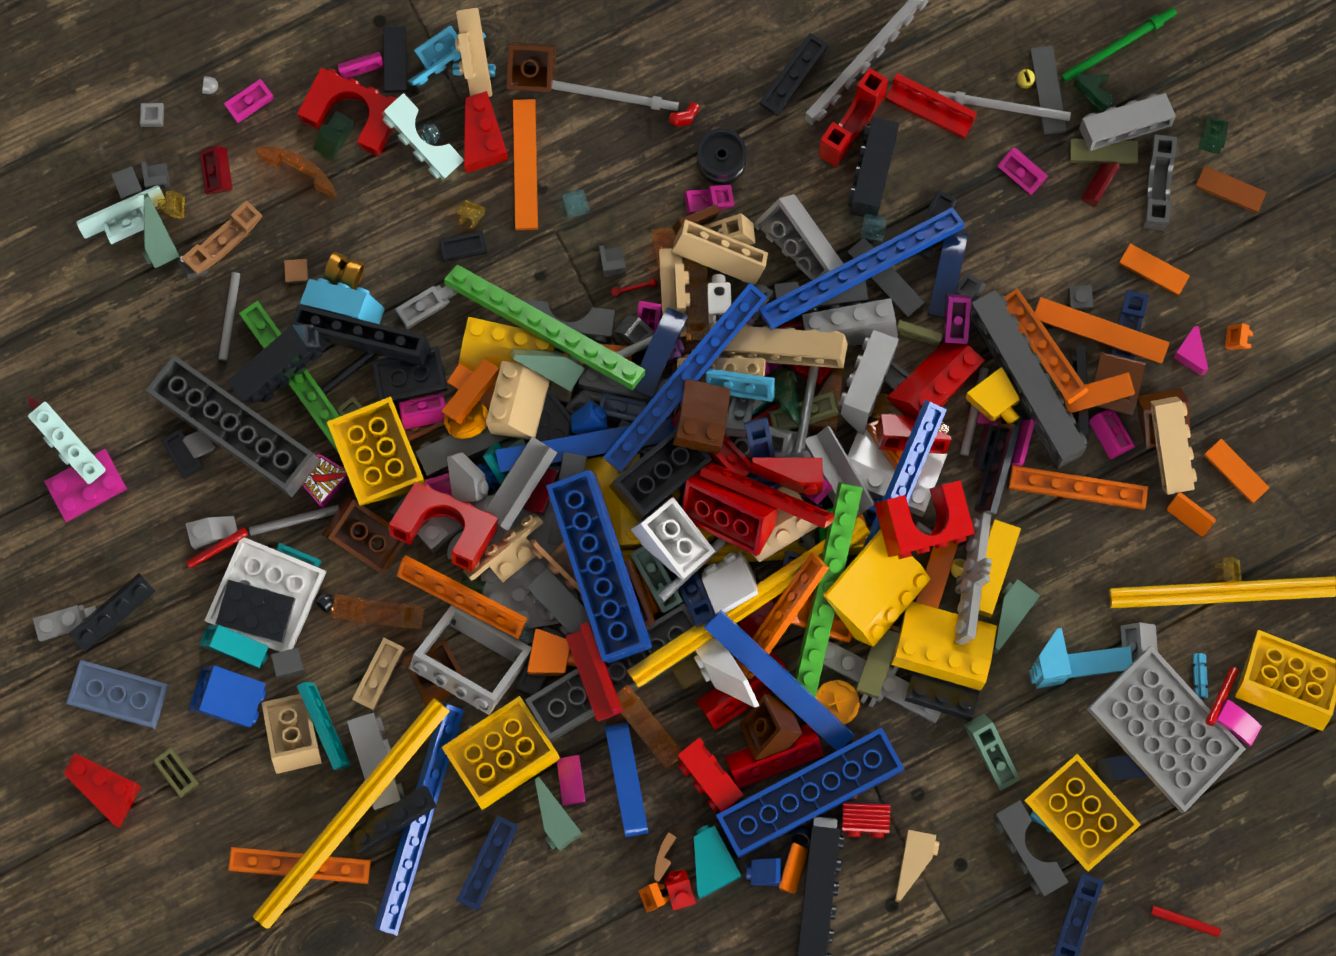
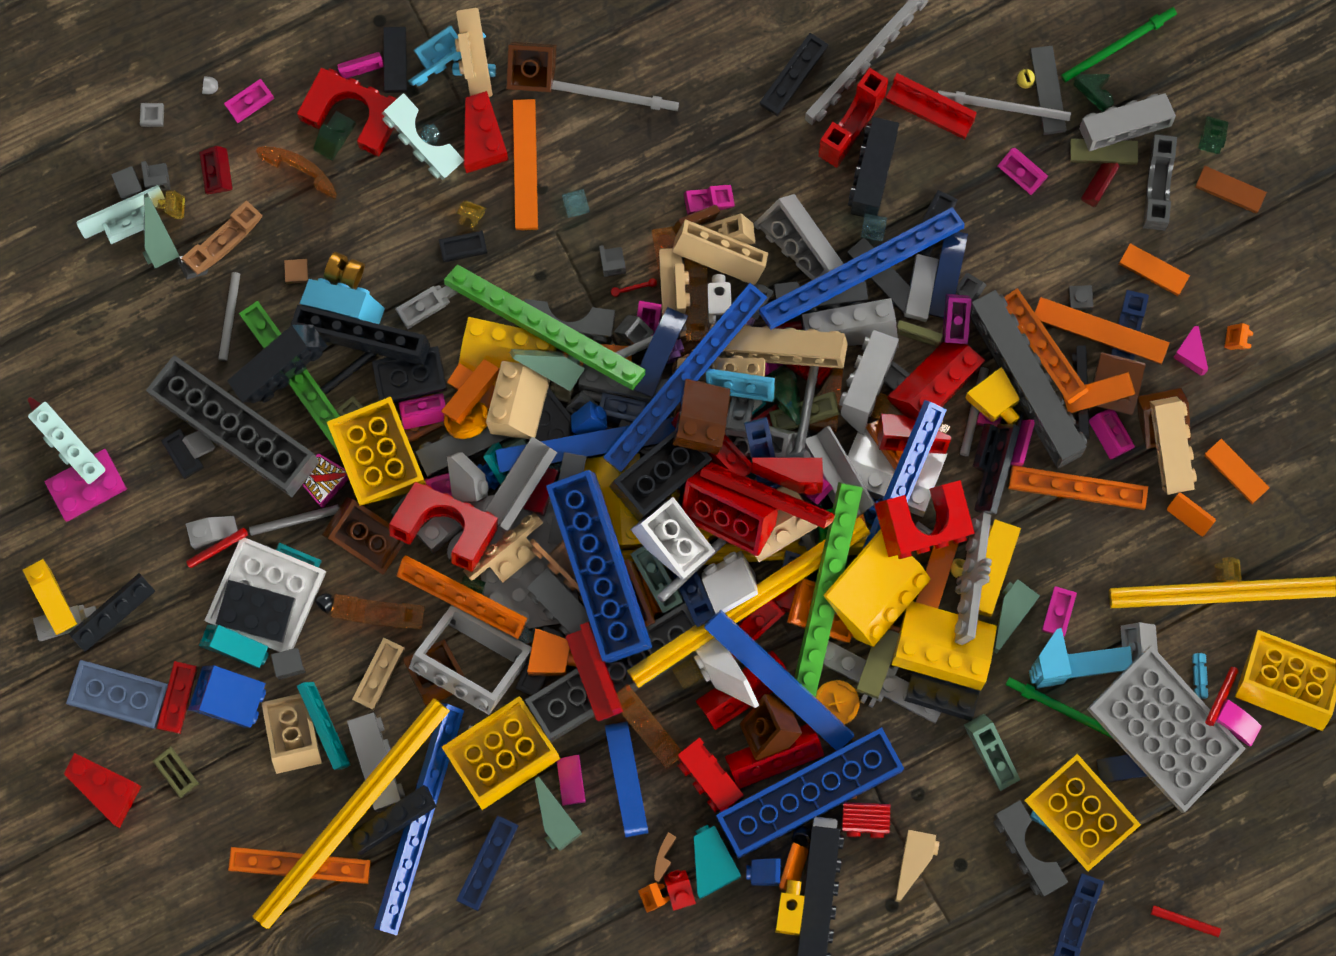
(50, 596): none -> yellow slope
(177, 697): none -> red tile
(684, 118): red arm -> none
(721, 143): black wheel -> none
(788, 606): orange plate -> none
(790, 920): none -> yellow torso
(921, 287): none -> light grey tile
(1028, 691): none -> green bar
(1059, 610): none -> dark pink plate

